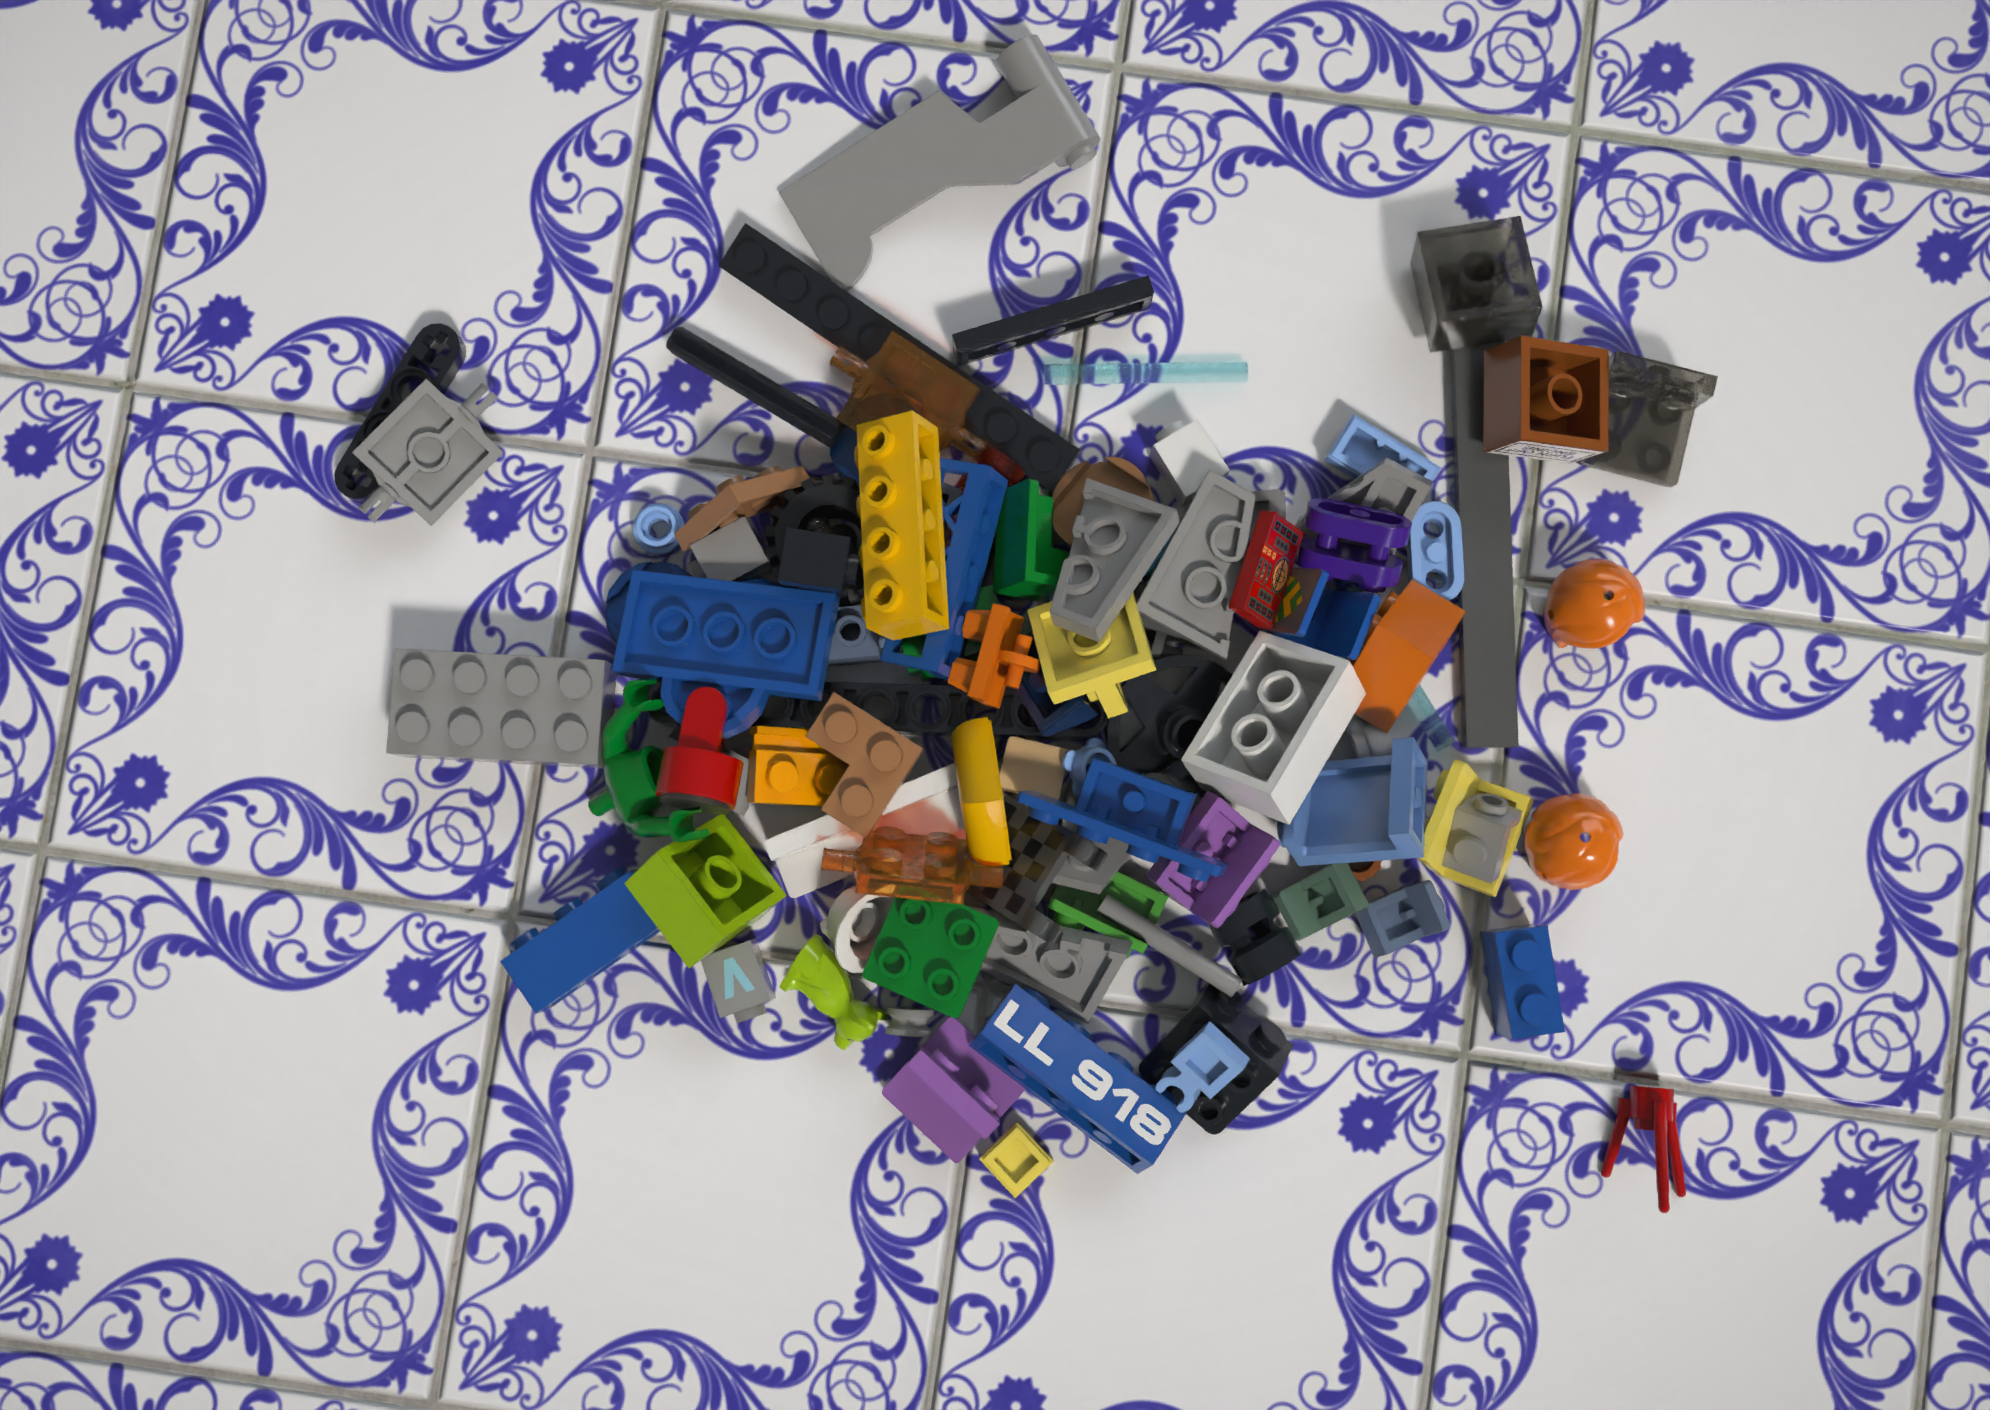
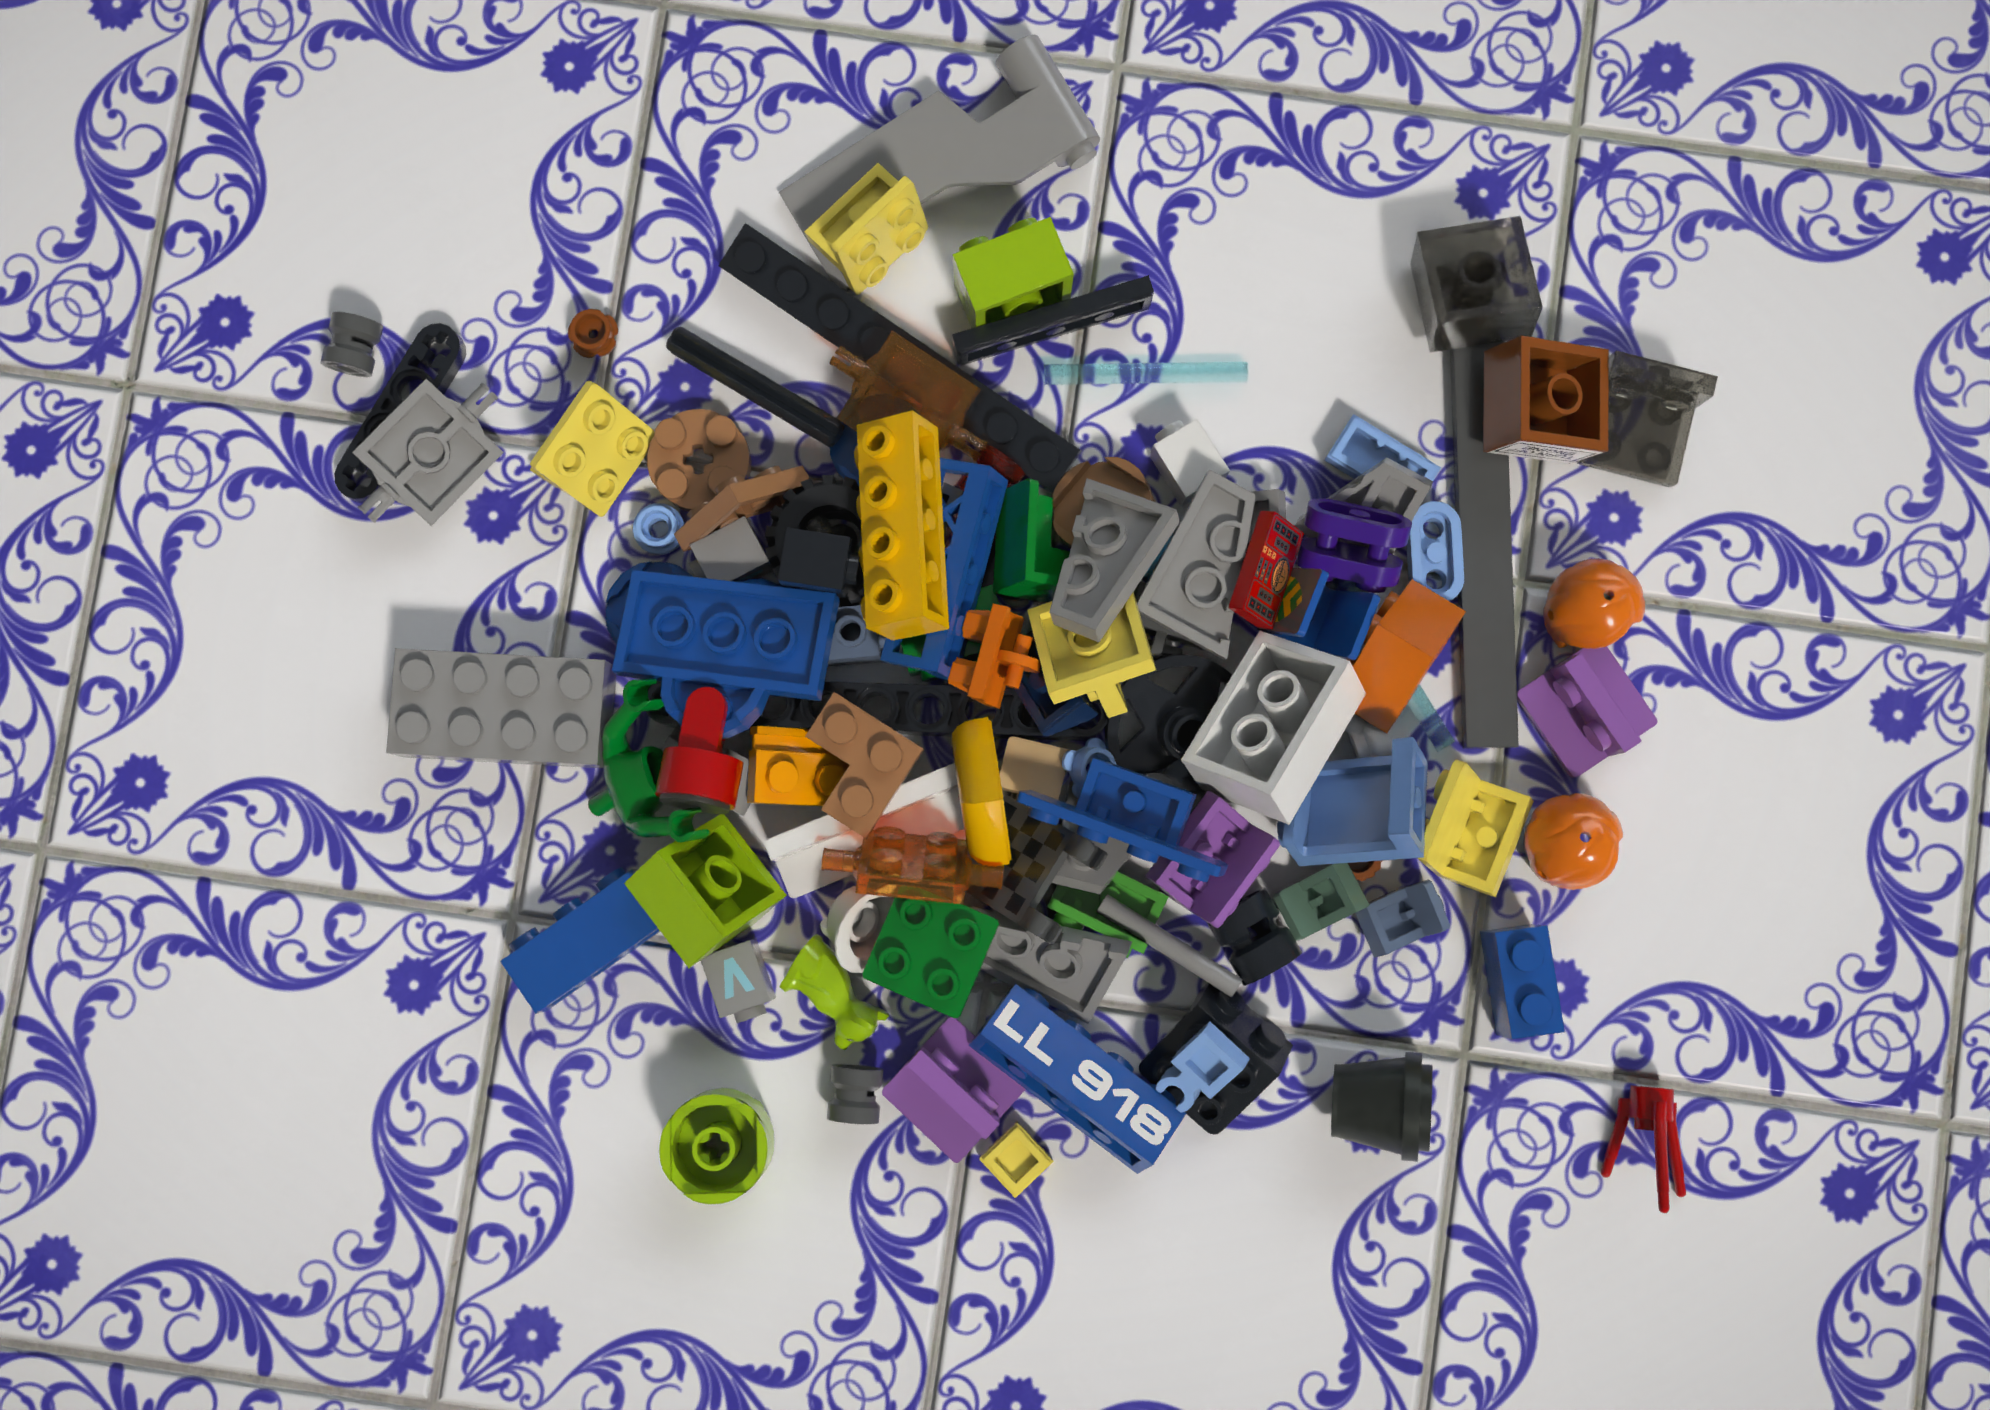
(351, 344): none -> dark grey wheel
(593, 320): none -> dark orange plate
(593, 449): none -> light yellow bracket
(678, 438): none -> medium nougat plate
(696, 1167): none -> lime brick
(854, 1096): none -> dark grey wheel
(870, 227): none -> light yellow bracket
(909, 1021): light grey bush -> none
(1012, 272): none -> lime brick
(1384, 1104): none -> pearl dark grey piece
(1480, 836): light grey bracket -> none
(1586, 709): none -> medium lavender bracket

